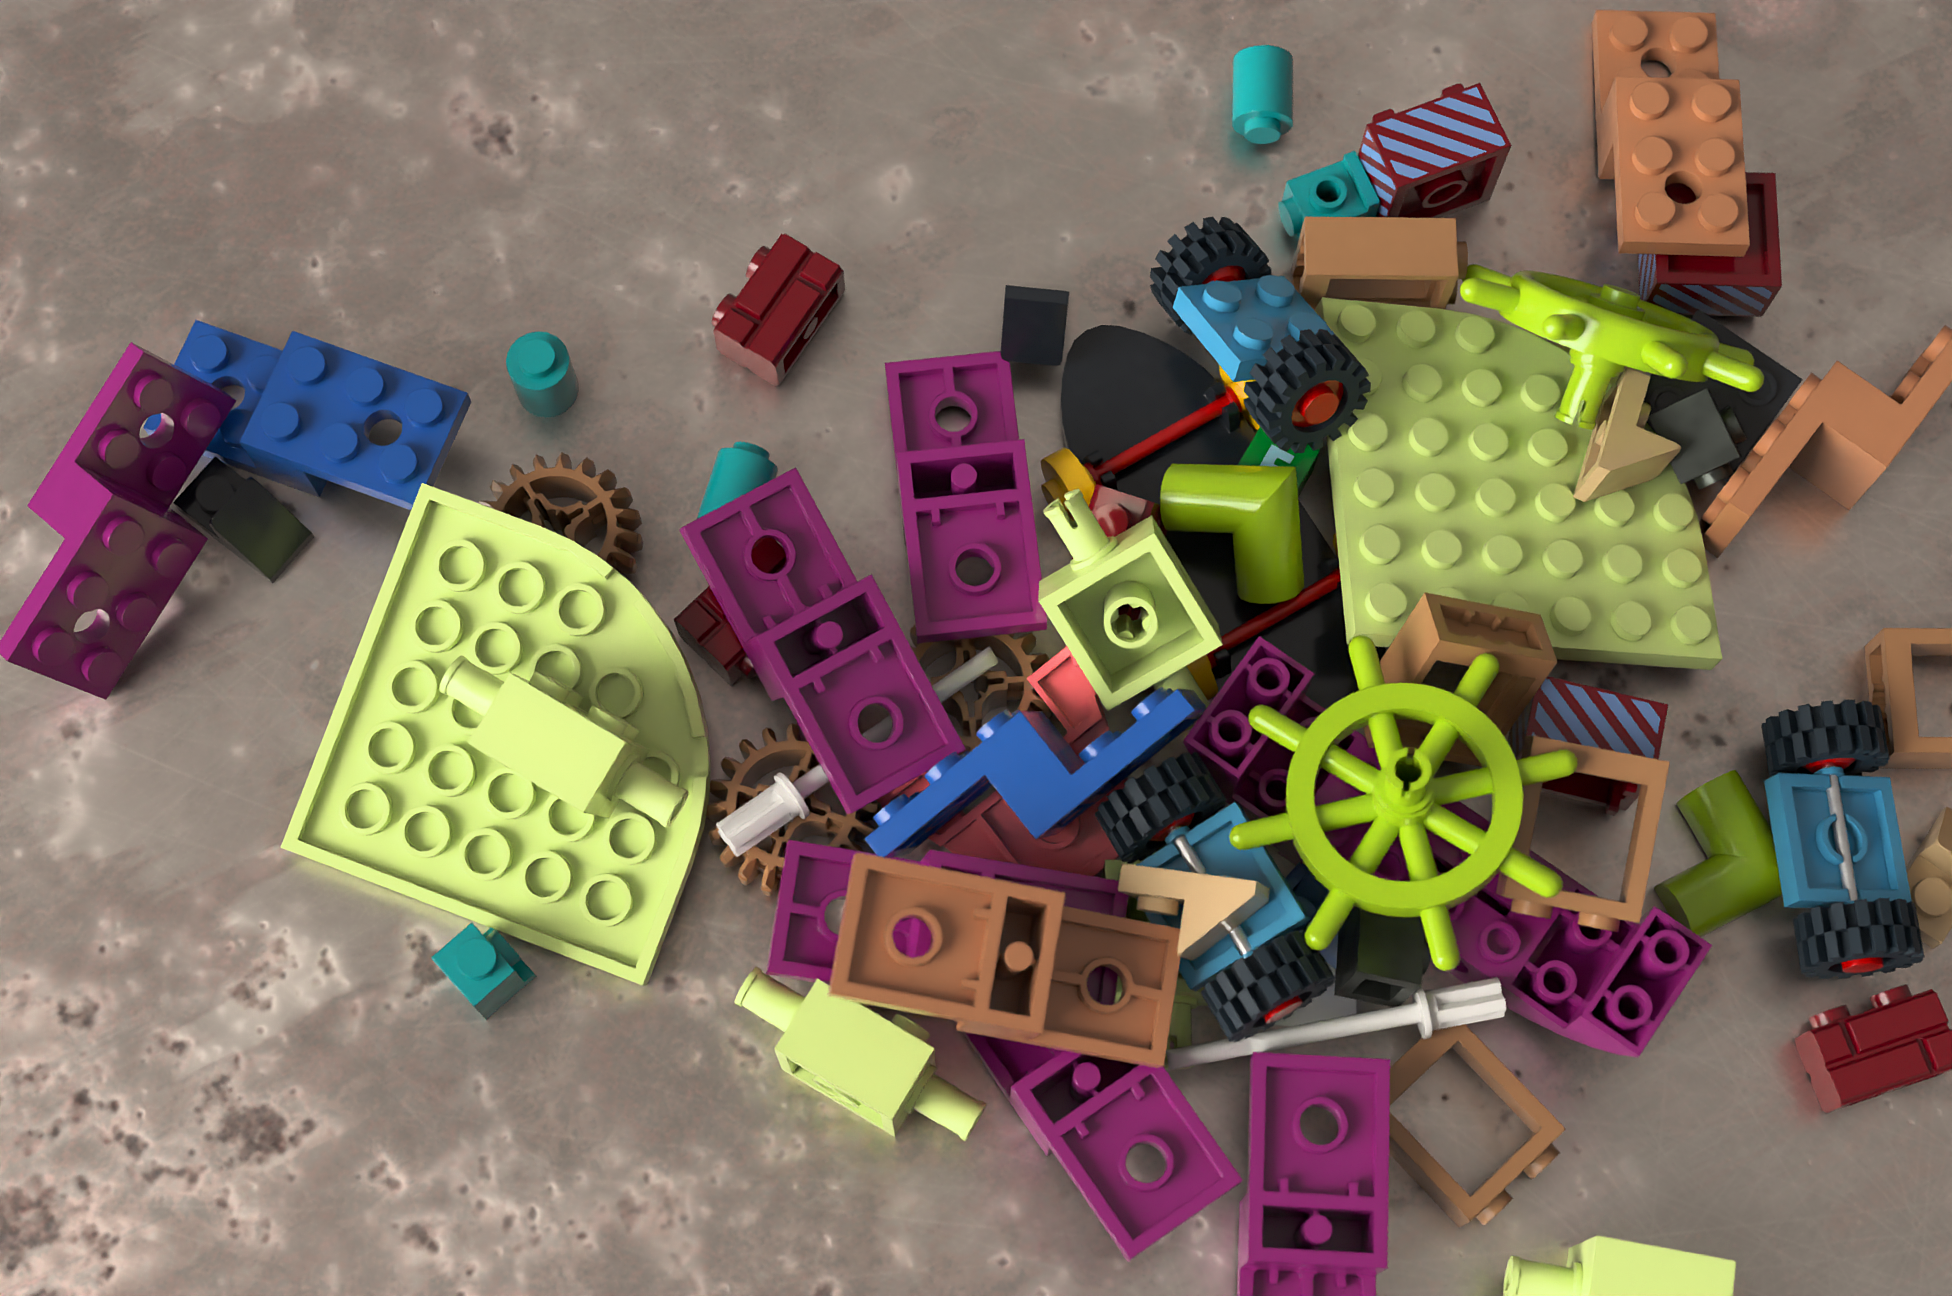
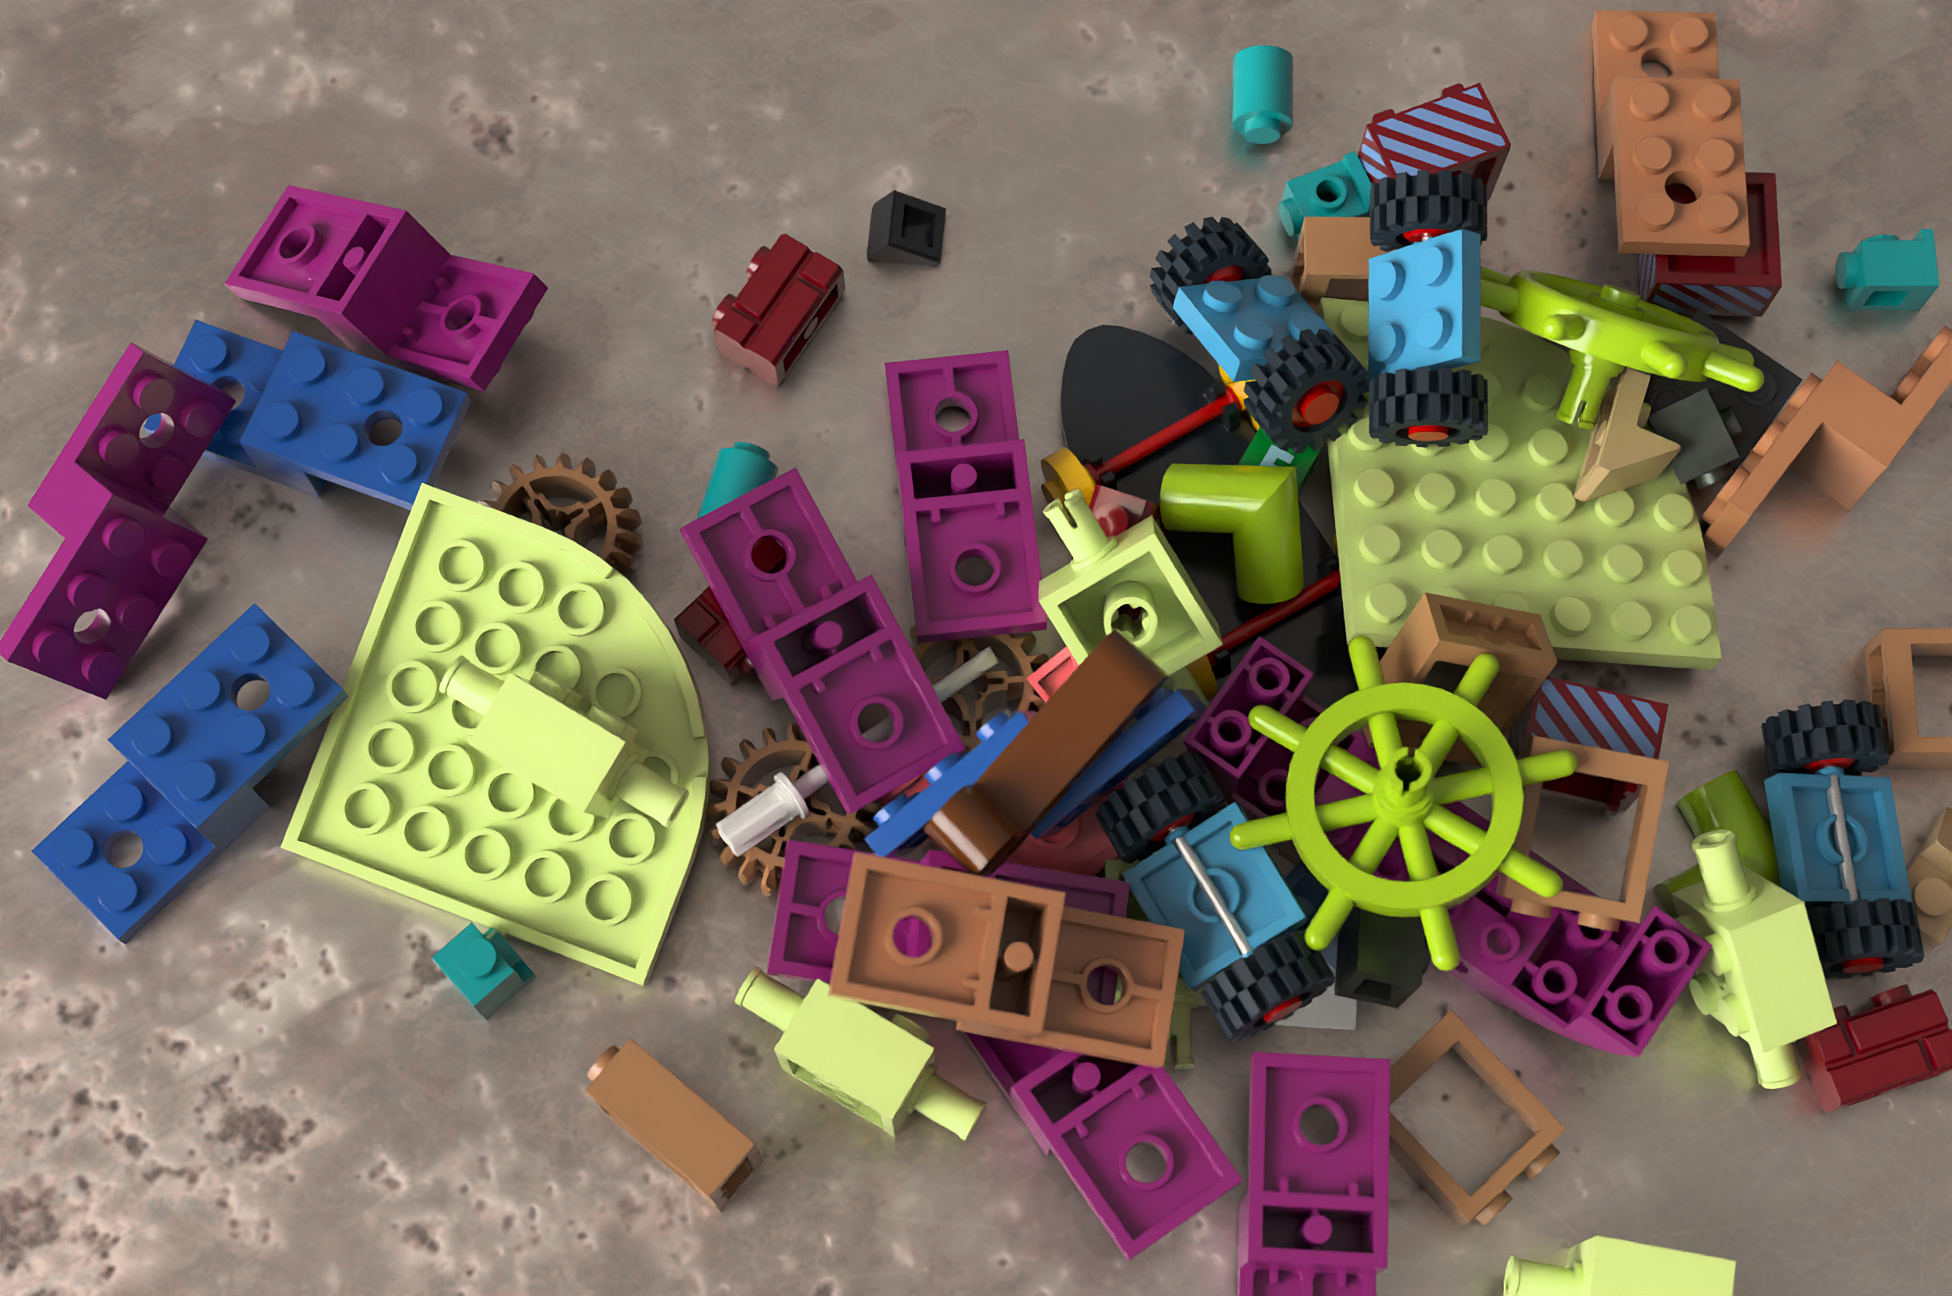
(189, 773): none -> blue bracket
(244, 518): black slope -> none
(387, 286): none -> magenta bracket
(542, 374): teal brick -> none
(673, 1122): none -> medium nougat window
(906, 230): none -> black slope
(1034, 325): black slope -> none
(1047, 757): none -> reddish brown beam
(1210, 902): tan slope -> none
(1426, 309): none -> plate
(1430, 1010): white piece -> none
(1763, 959): none -> yellowish green brick
(1889, 273): none -> teal brick

